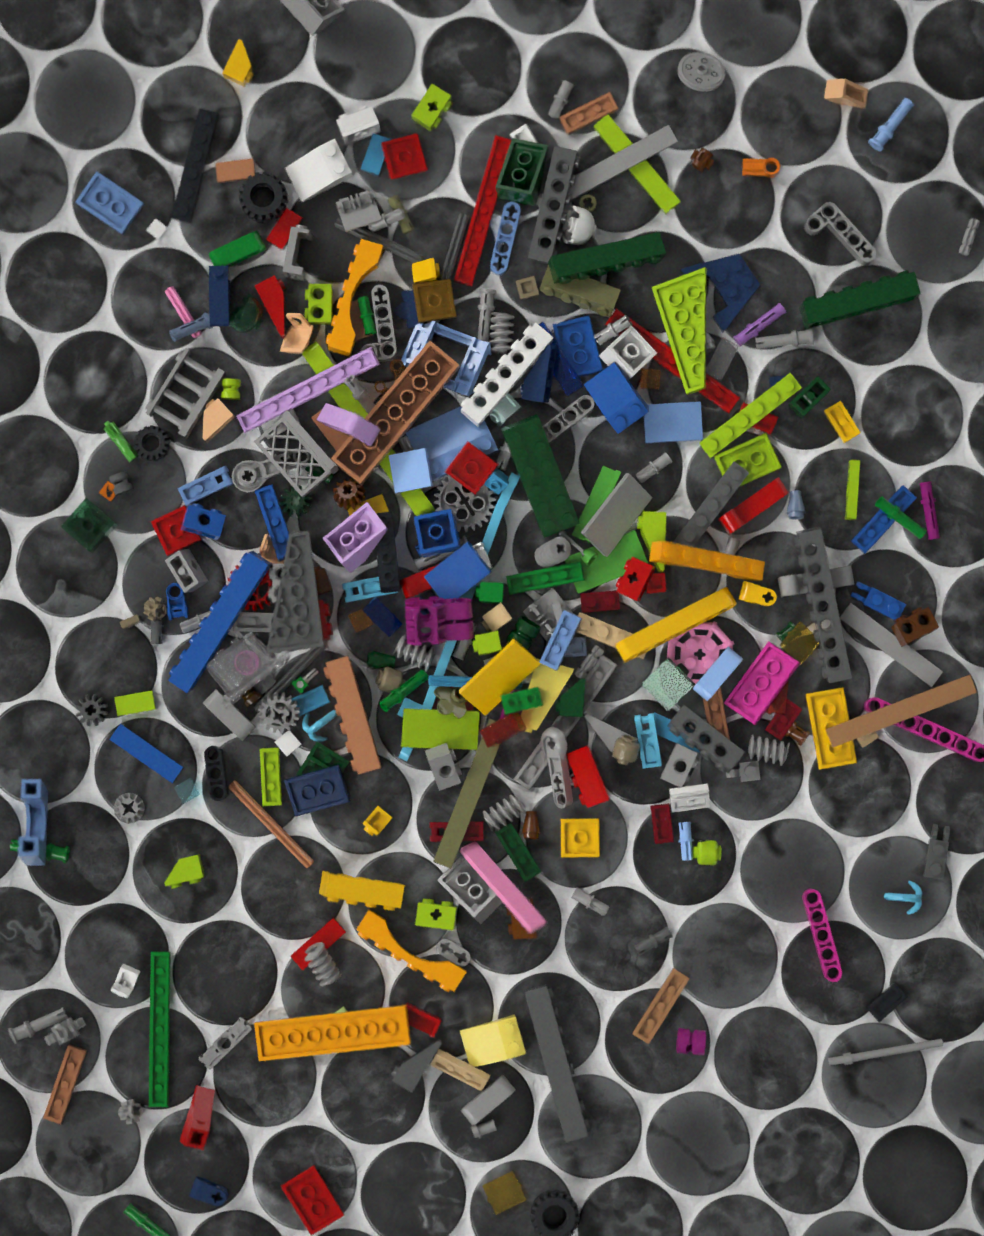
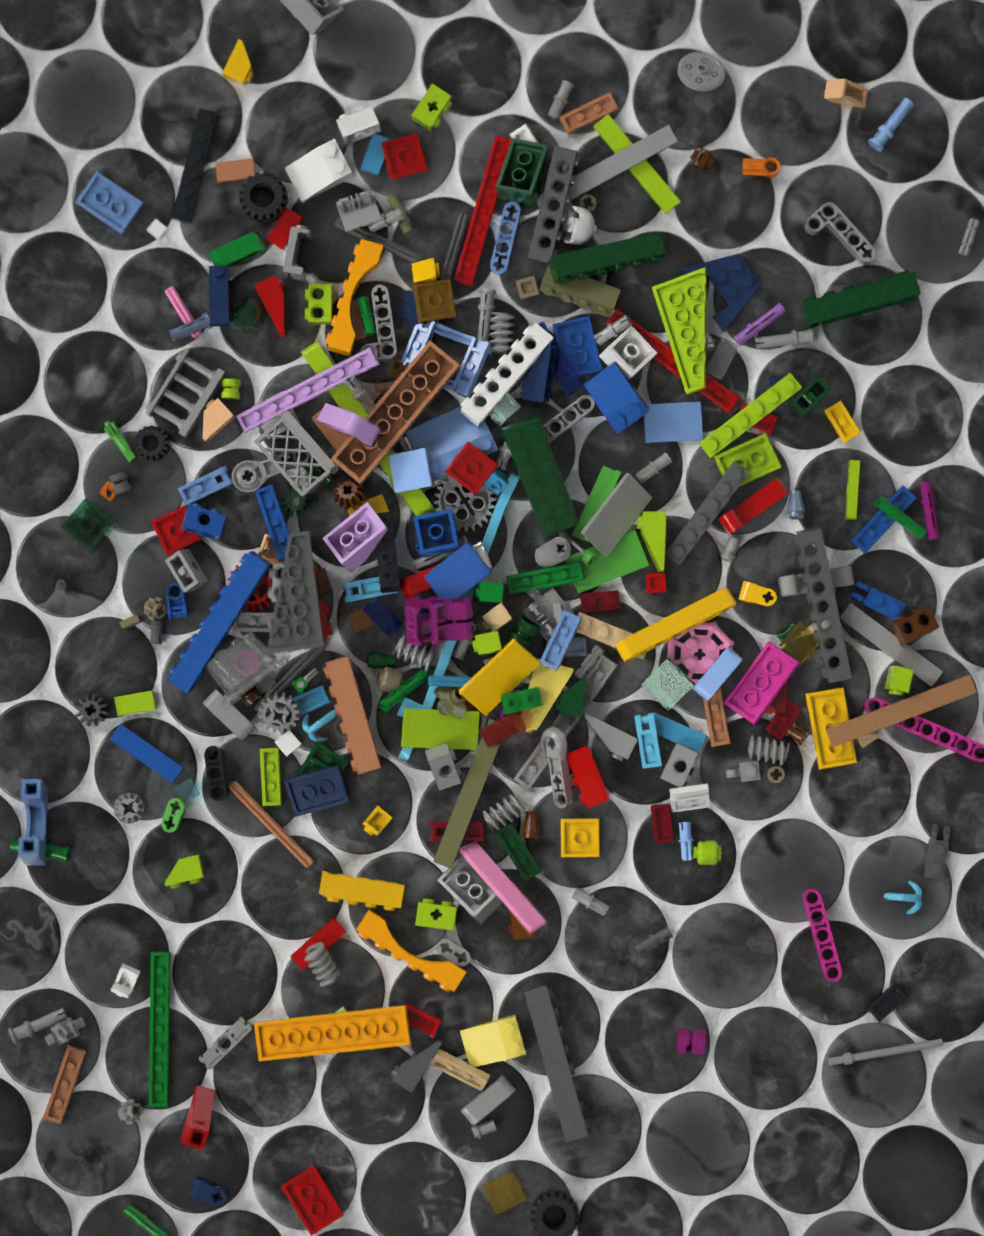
(169, 813): none -> bright green beam
(193, 623): light grey axle -> none
(298, 335): light nougat piece -> none
(626, 749): dark tan head -> none
(644, 573): red brick -> none
(650, 379): clear orange tile -> none
(660, 1005): medium nougat plate -> none
(702, 728): dark grey brick -> none
(708, 560): light orange arch -> none
(779, 779): none -> dark tan bush
(898, 680): none -> lime brick

